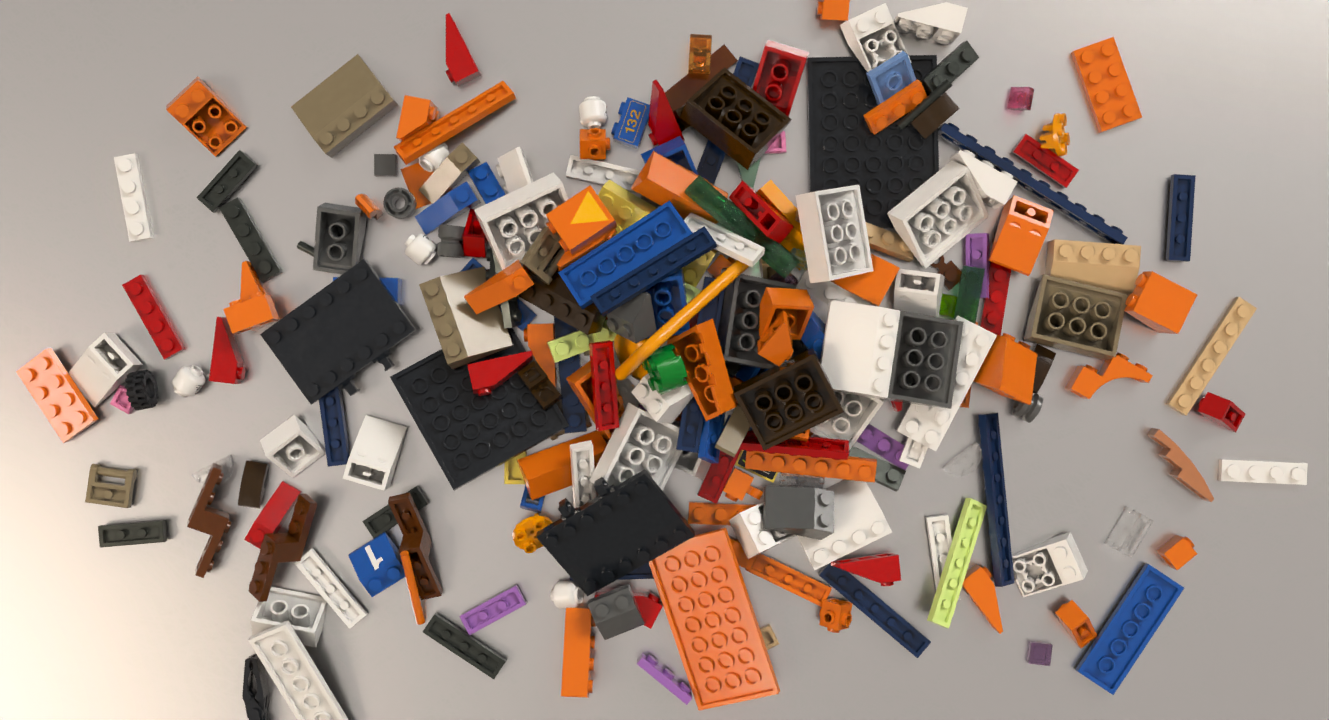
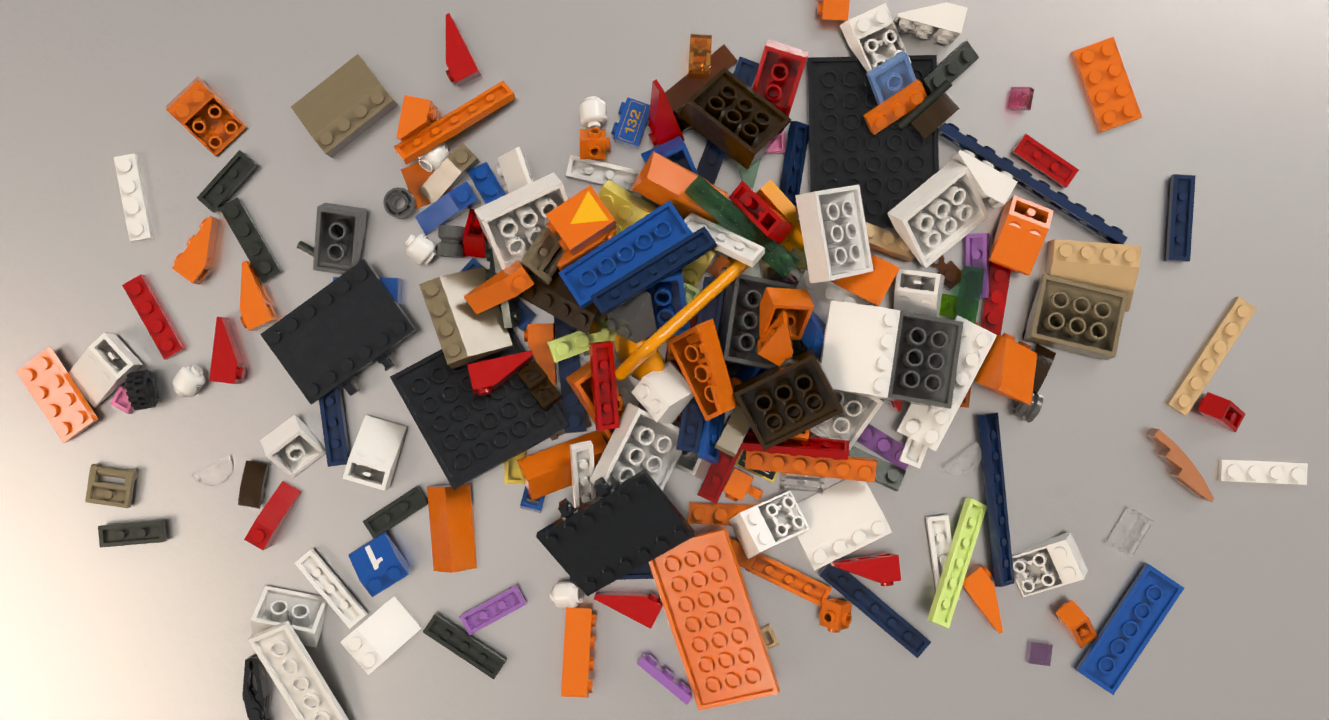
(199, 254): none -> orange slope
(209, 520): reddish brown bracket -> none
(250, 313): orange brick -> none
(282, 547): reddish brown bracket -> none
(368, 206): orange slope -> none
(381, 635): none -> white slope
(385, 165): dark grey tile -> none
(410, 578): orange bar -> none
(417, 543): reddish brown bracket -> none
(452, 528): none -> orange slope
(525, 532): light orange plate -> none
(615, 612): dark grey slope -> none
(665, 370): green brick -> none
(794, 160): none -> dark blue plate
(799, 511): dark grey slope -> none
(1056, 137): light orange plate -> none
(1086, 380): orange arch -> none
(1159, 303): orange slope -> none
(1177, 551): orange brick -> none

